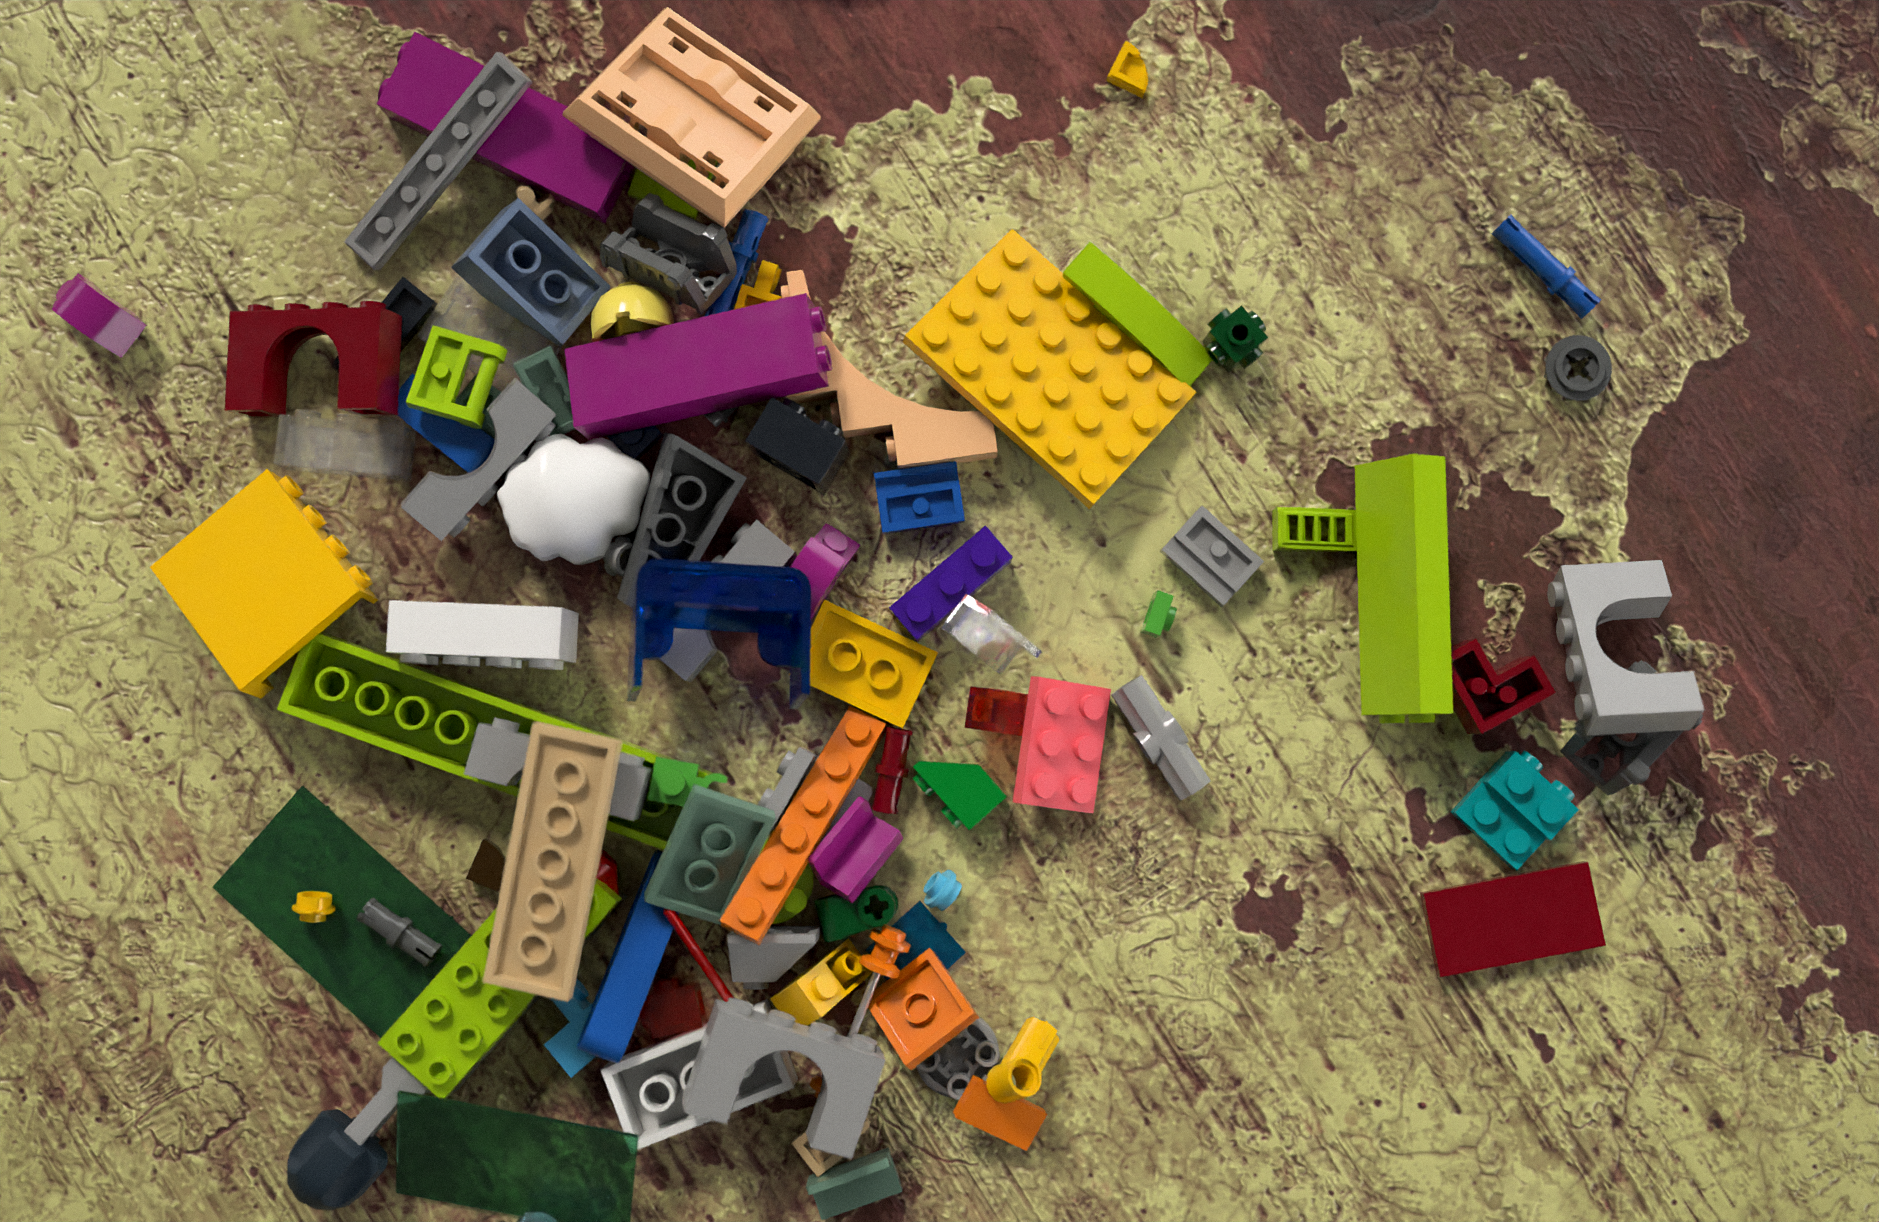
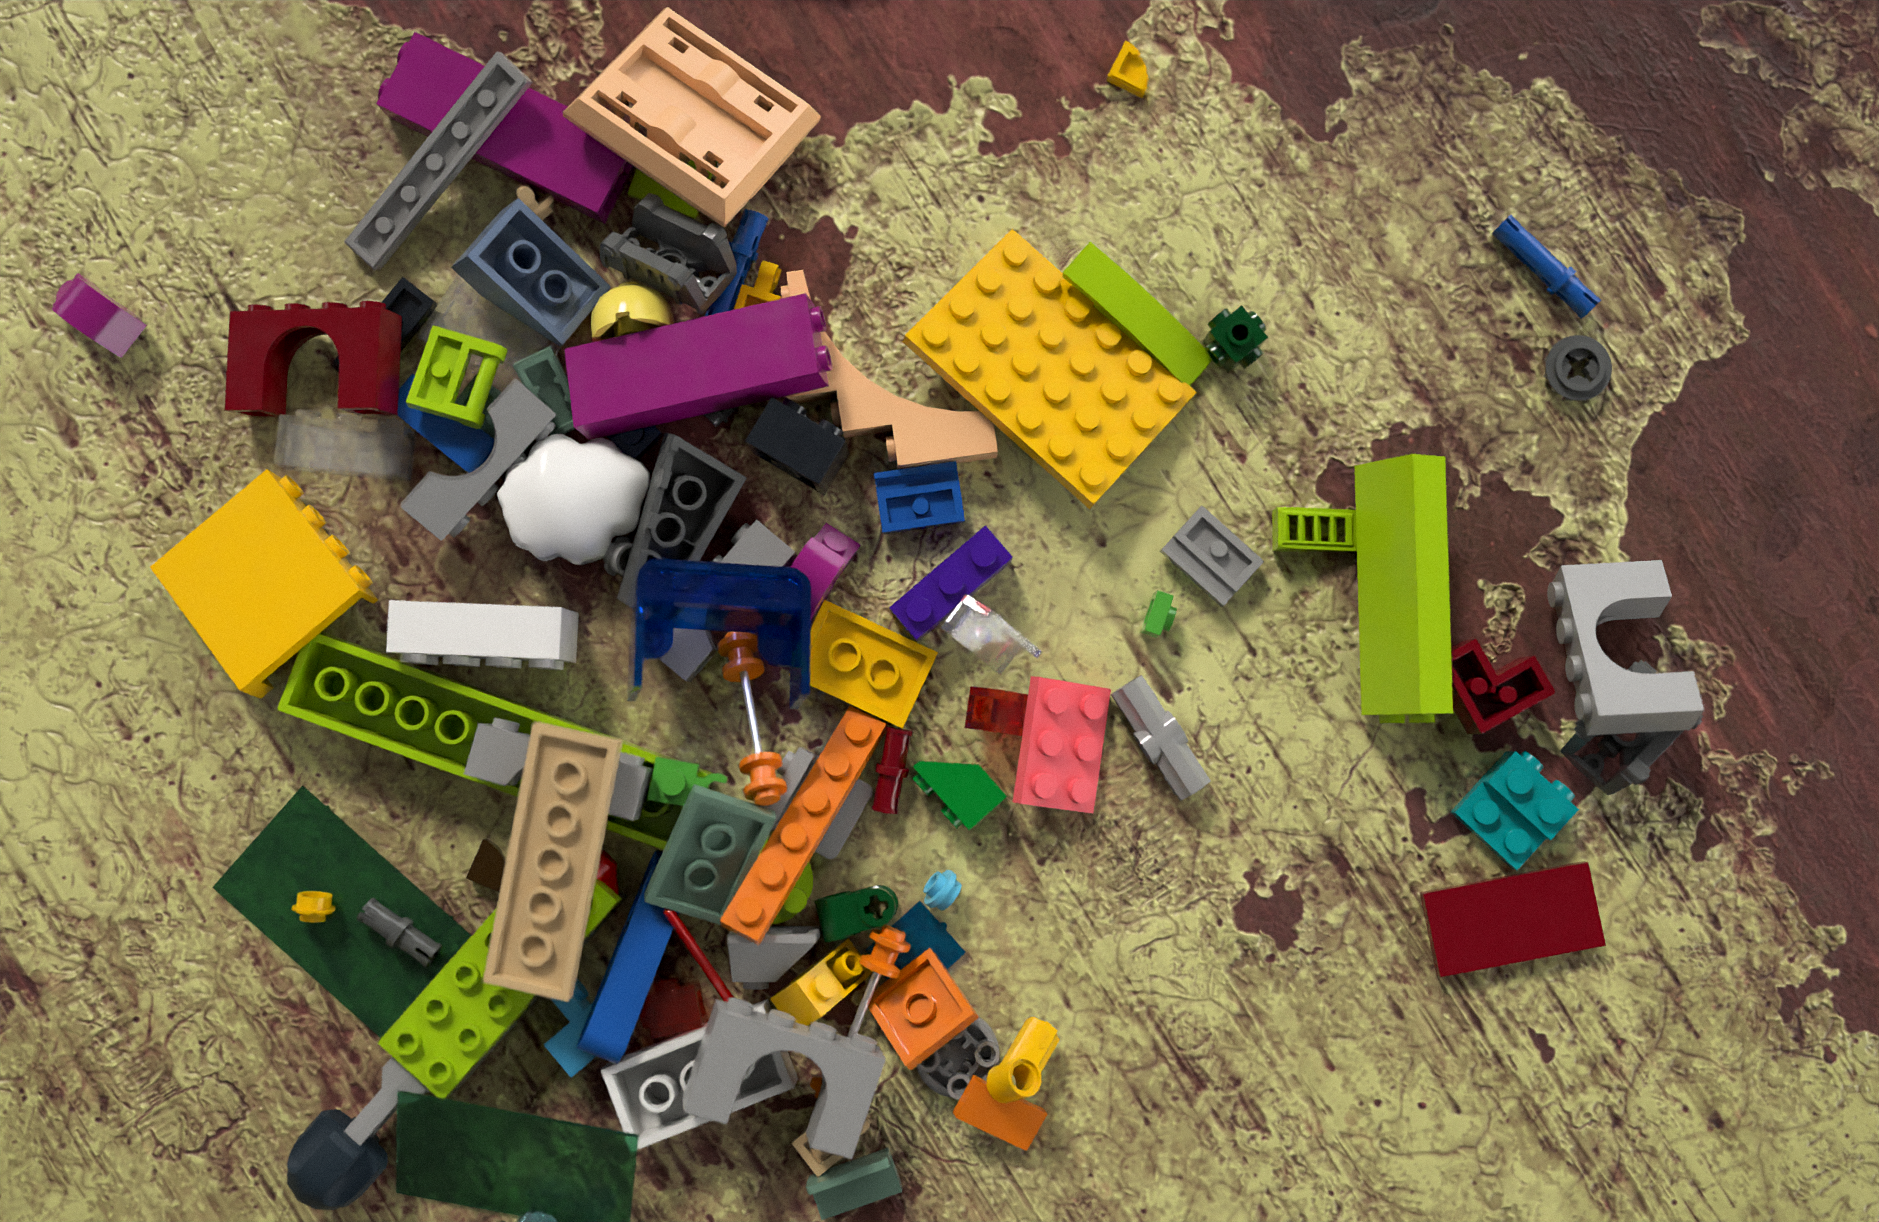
(760, 766): none -> orange axle
(854, 851): magenta panel -> none

